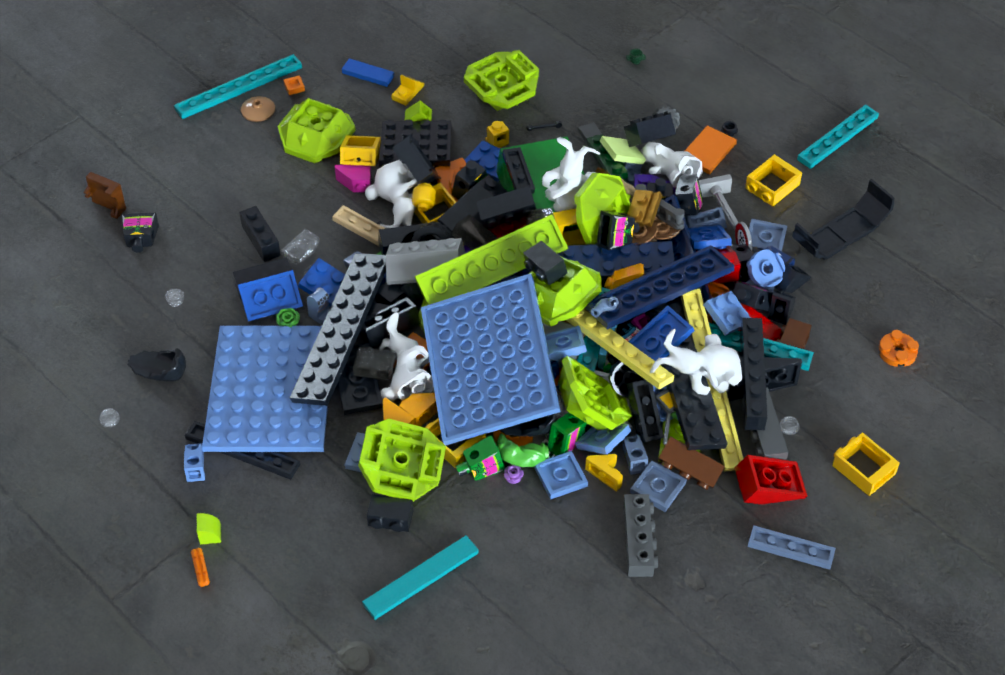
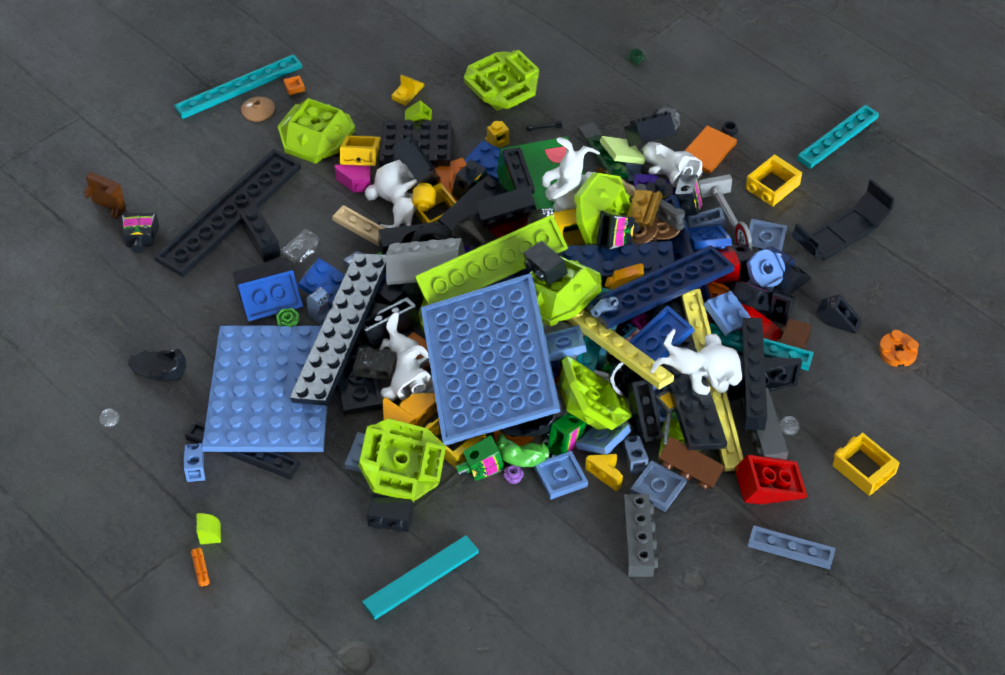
(174, 297): clear plate -> none
(223, 215): none -> black plate
(368, 72): blue tile -> none
(556, 154): none -> coral piece
(838, 314): none -> black slope

